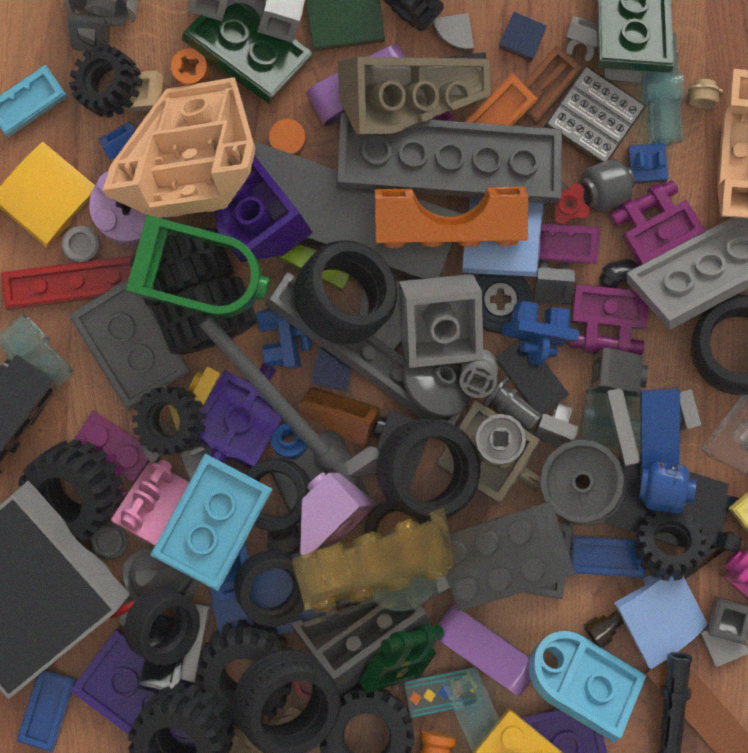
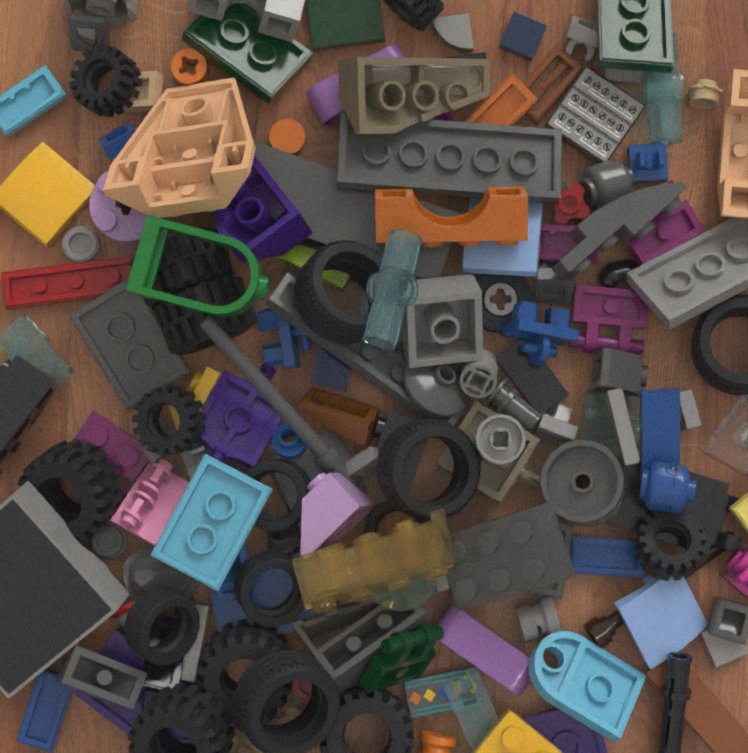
(101, 677): none -> dark grey slope
(392, 289): none -> clear light blue piece
(538, 619): none -> light grey wheel
(619, 218): none -> dark grey slope

